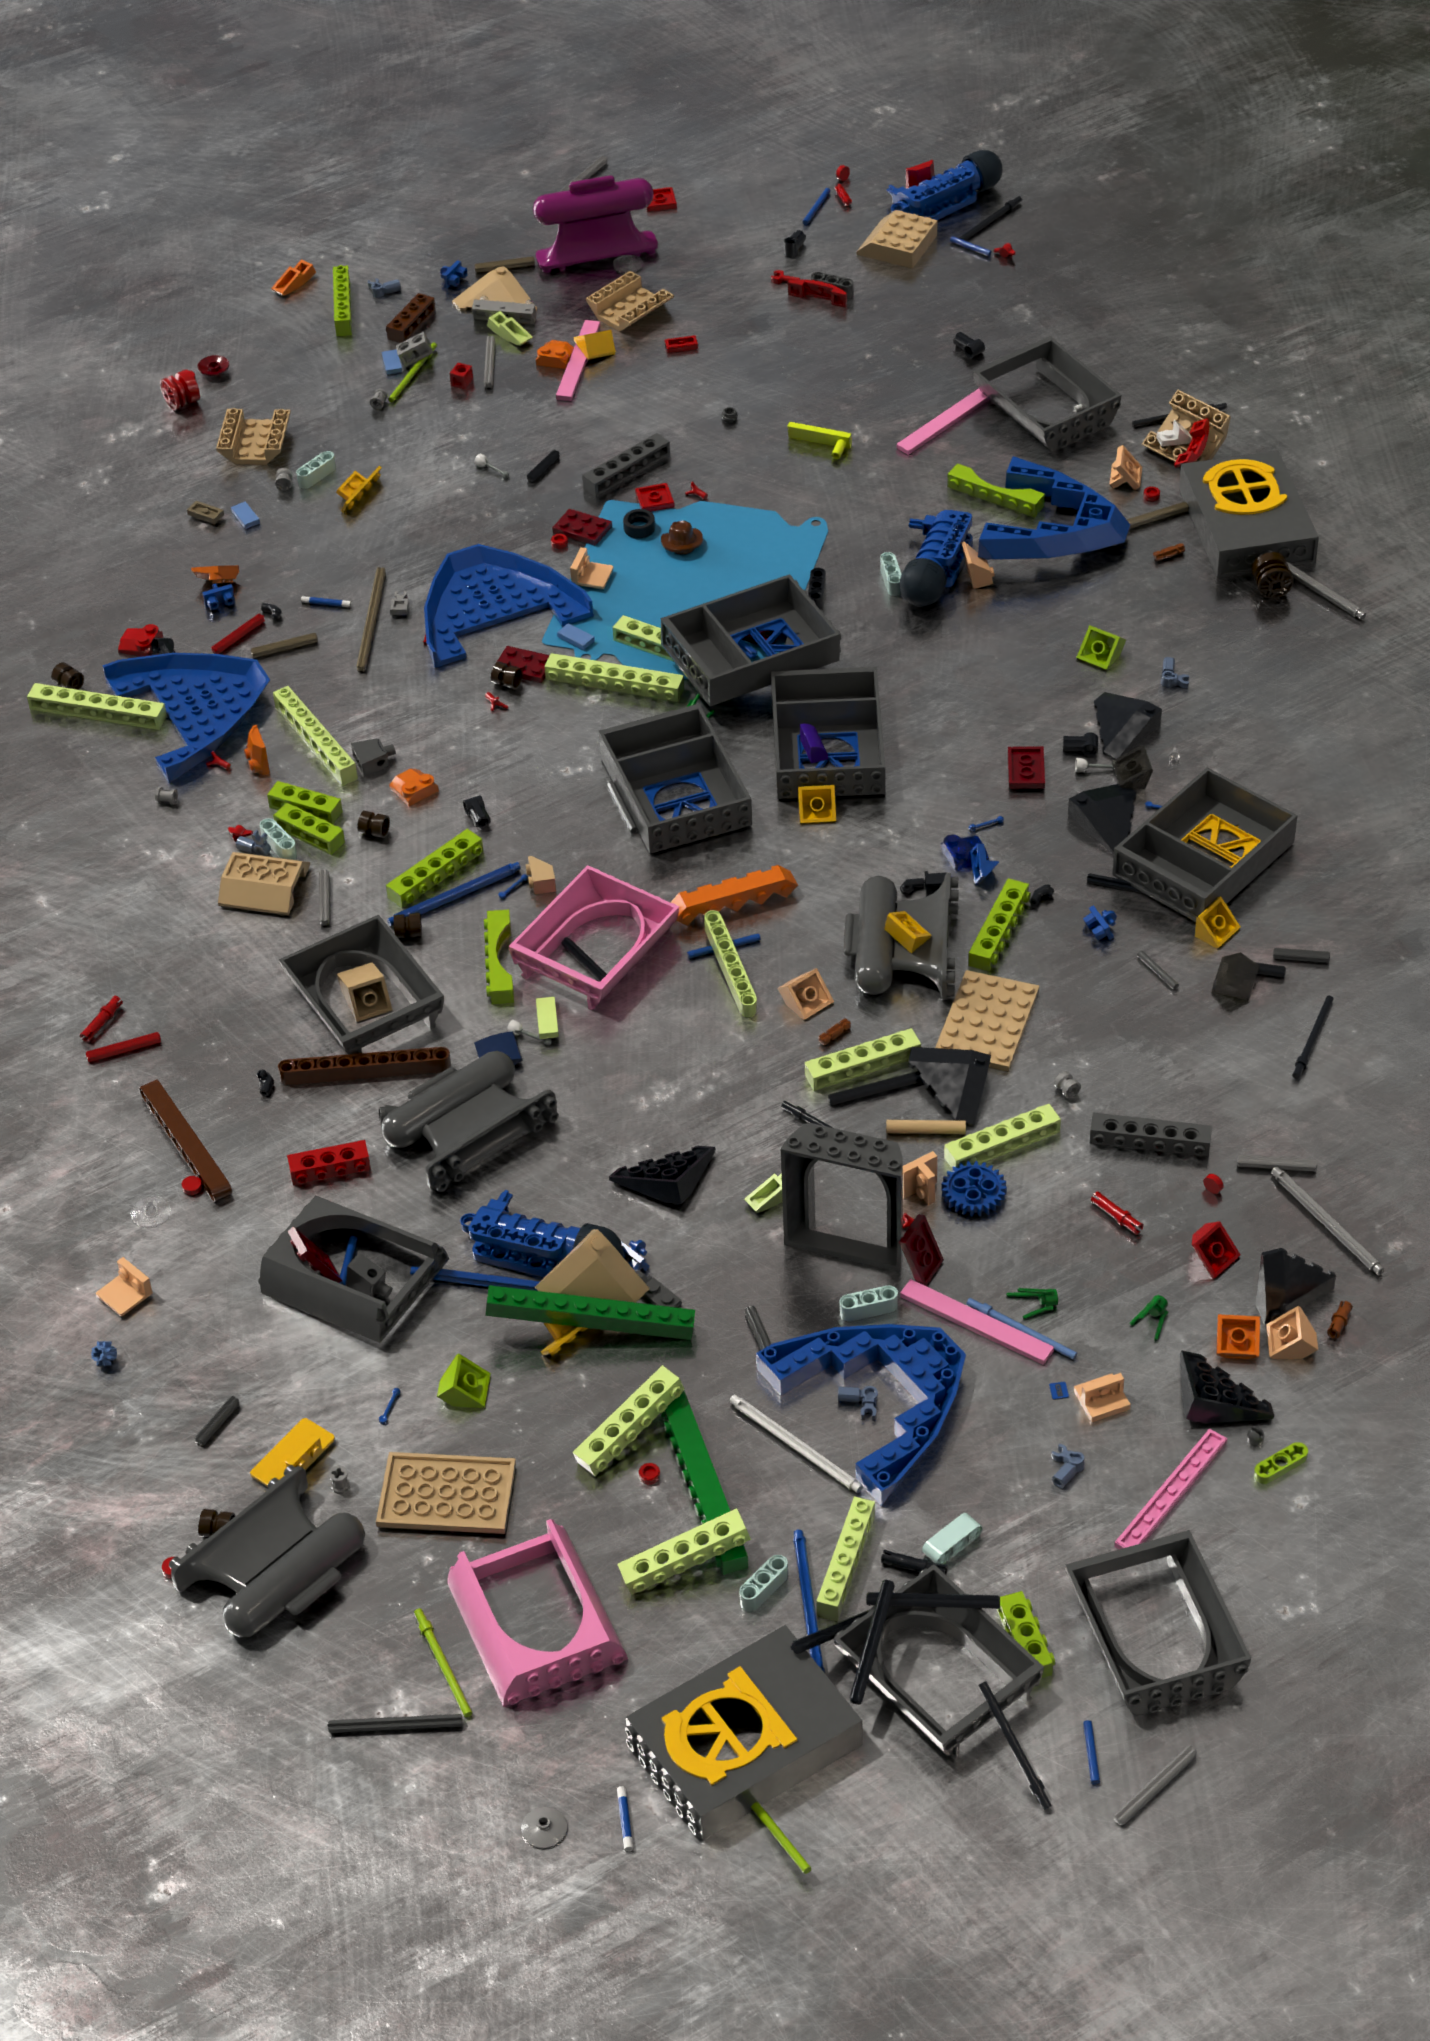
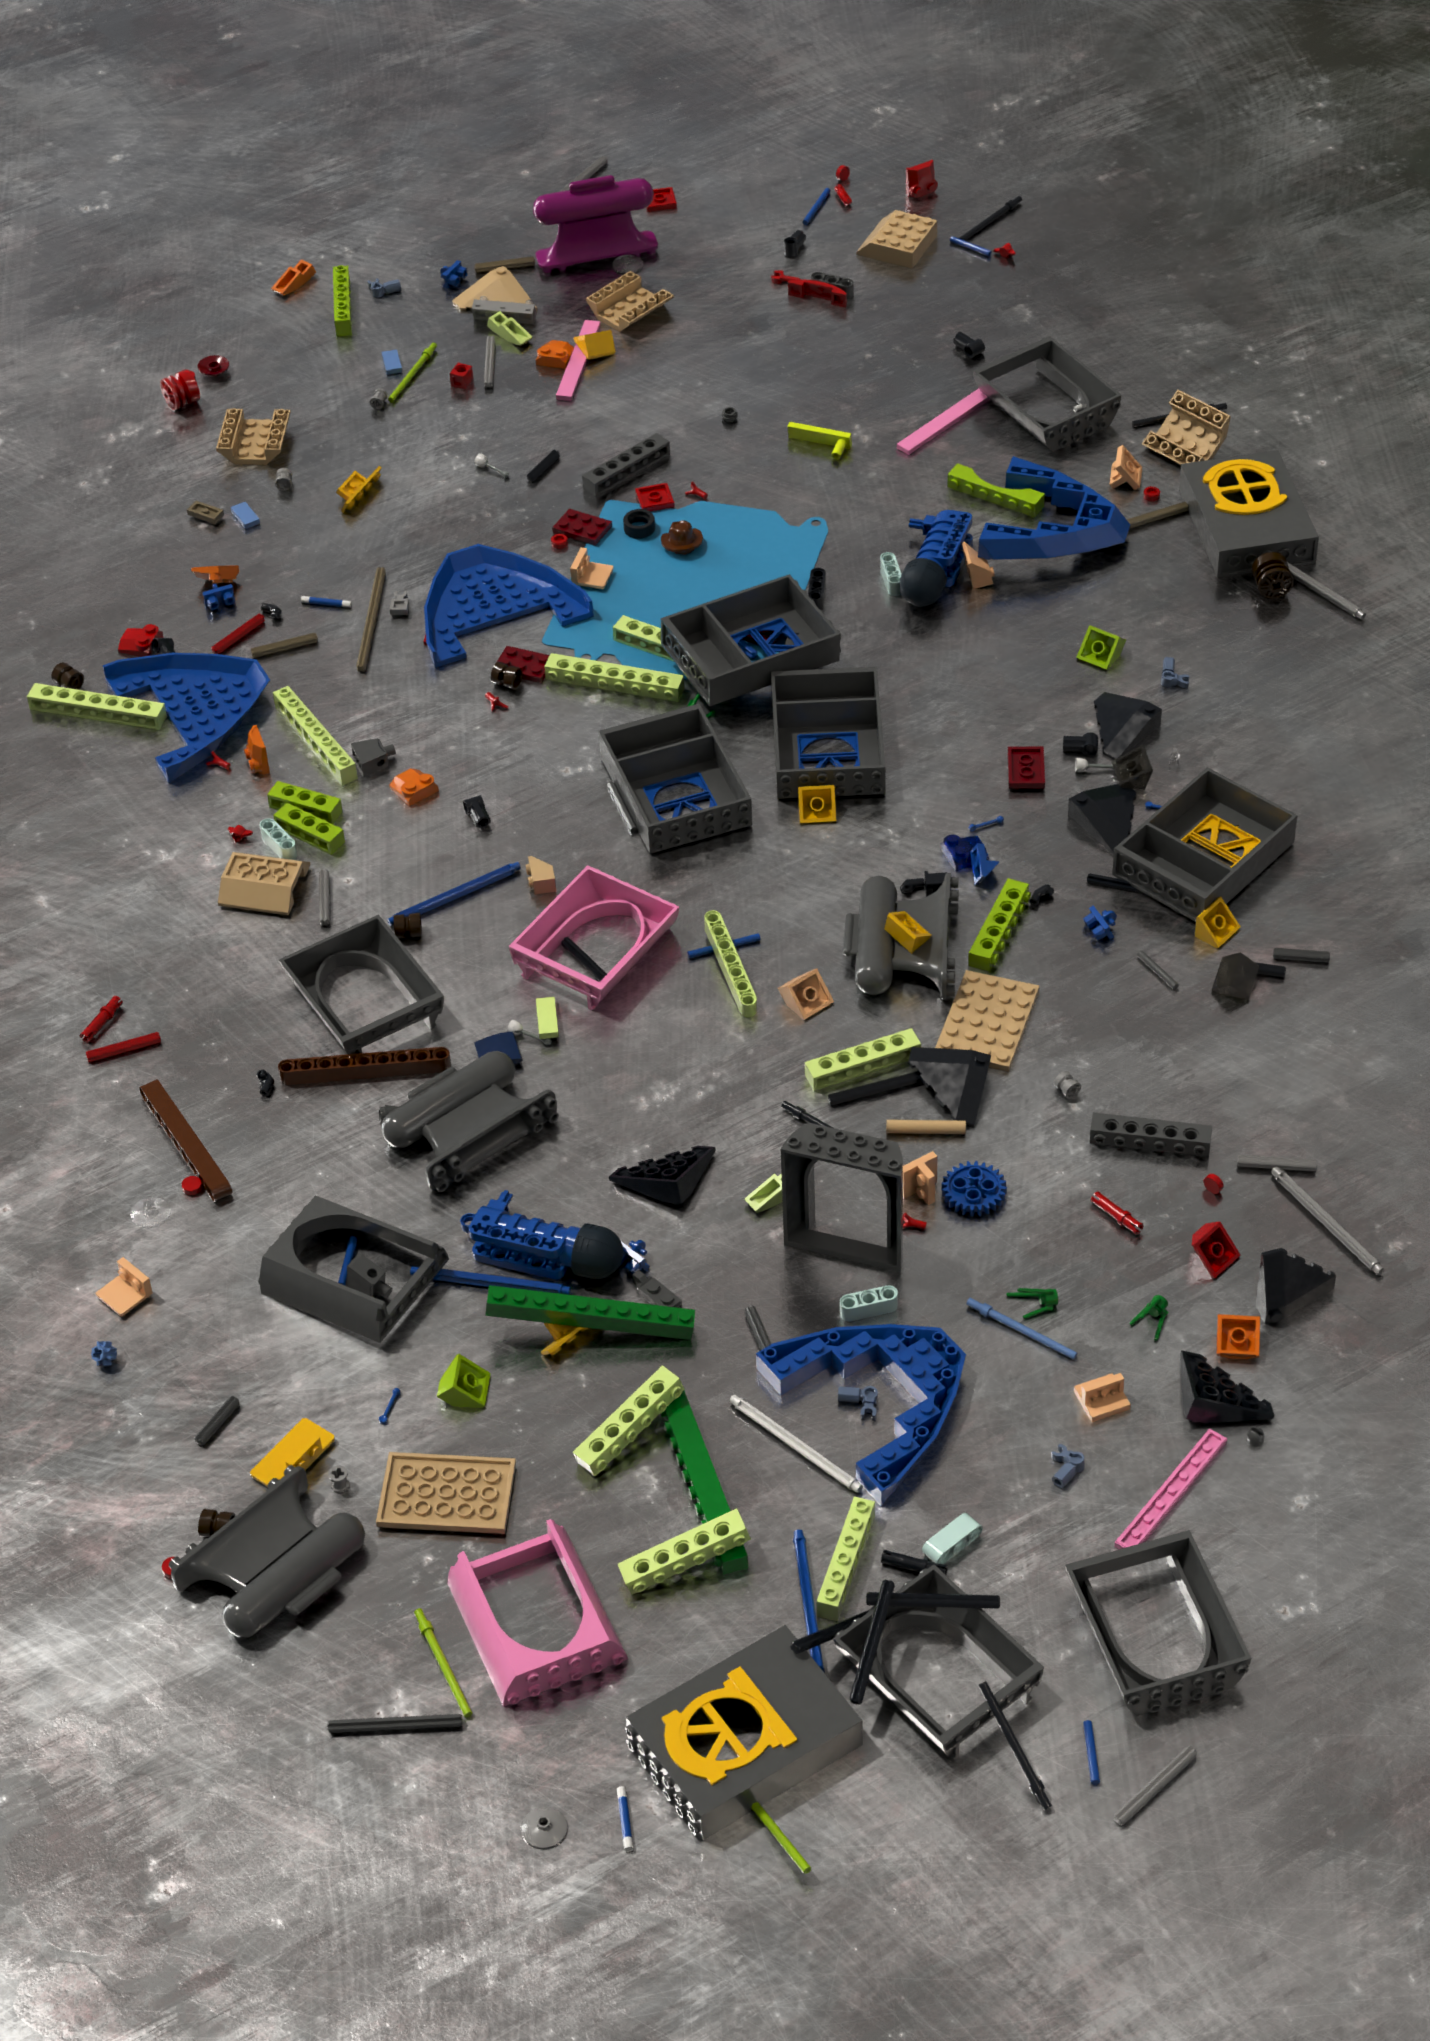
(166, 795): light grey bush -> none
(256, 845): sand blue bar -> none
(314, 1255): dark red plate -> none
(316, 469): light aqua beam -> none
(329, 1162): red brick -> none
(365, 991): tan slope -> none
(373, 824): dark brown wheel -> none
(410, 318): reddish brown brick -> none
(414, 349): light grey brick -> none
(434, 868): lime brick -> none
(500, 981): lime arch -> none
(502, 895): blue hinge -> none
(575, 636): medium blue tile -> none
(595, 1271): tan slope -> none
(649, 1473): red tile -> none
(681, 344): red tile -> none
(734, 893): orange brick -> none
(767, 1574): light aqua beam -> none
(812, 743): dark purple brick -> none
(834, 1031): dark orange axle -> none
(921, 1250): dark red plate -> none
(939, 195): blue piece -> none
(977, 1322): bright pink tile -> none
(1003, 1137): yellowish green brick -> none
(1015, 1606): lime brick -> none
(1058, 1390): blue sticker -> none
(1169, 552): dark orange axle -> none
(1177, 436): white slope -> none
(1199, 435): red slope -> none
(1277, 1471): lime beam -> none
(1291, 1336): light nougat slope -> none
(1302, 1061): black bar -> none
(1339, 1319): dark orange pin -> none

